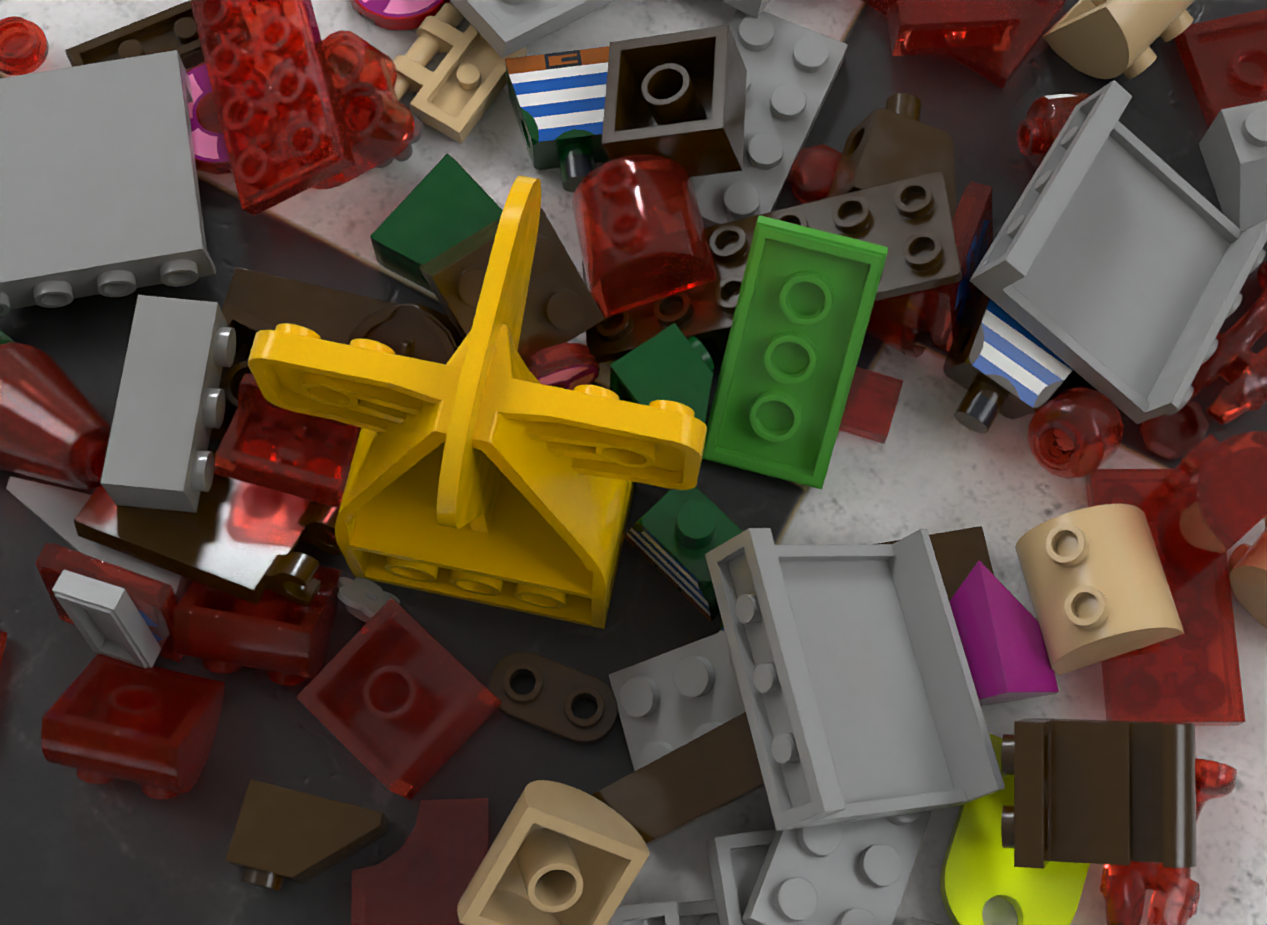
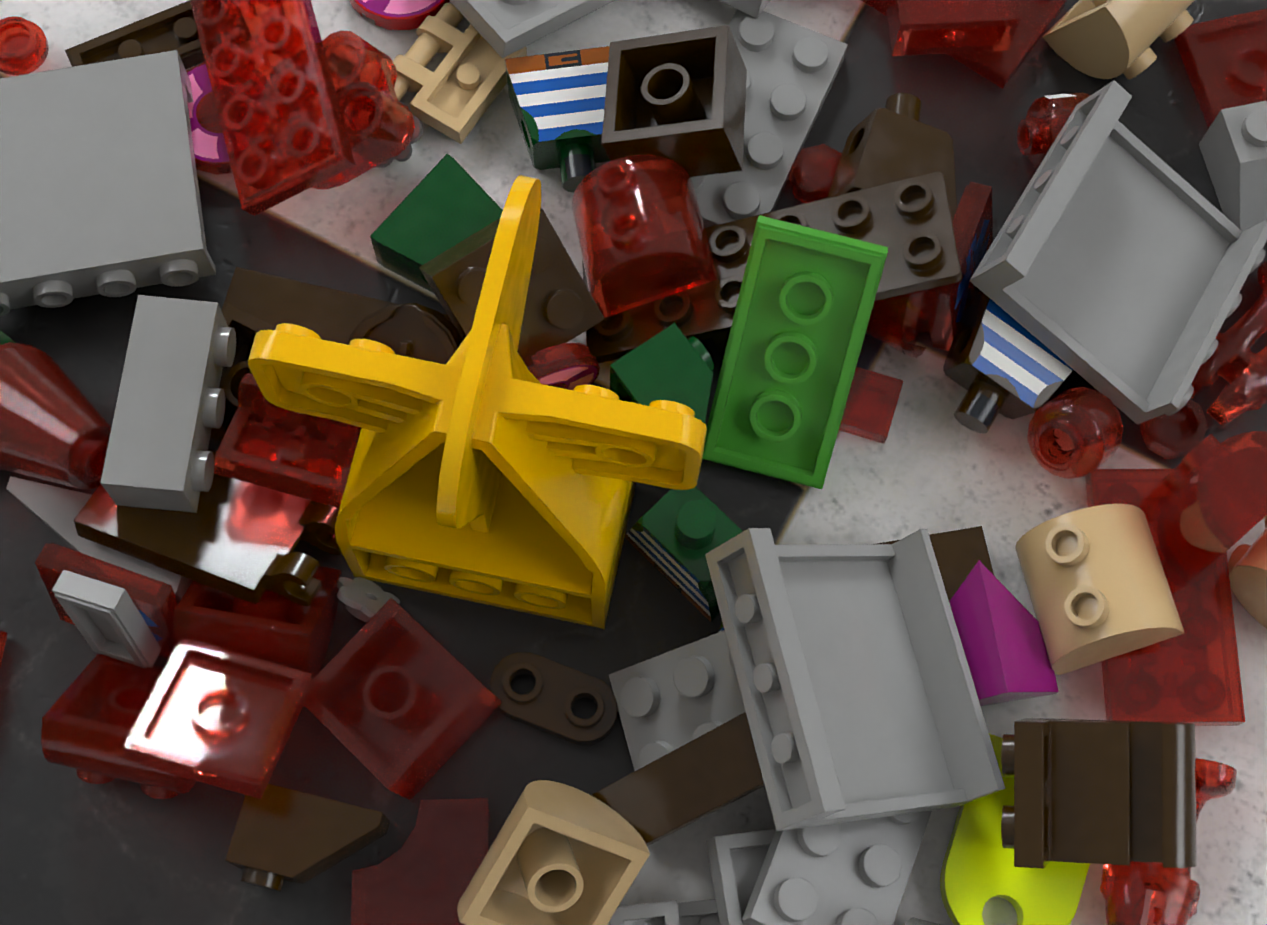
(218, 717): none -> clear red tile

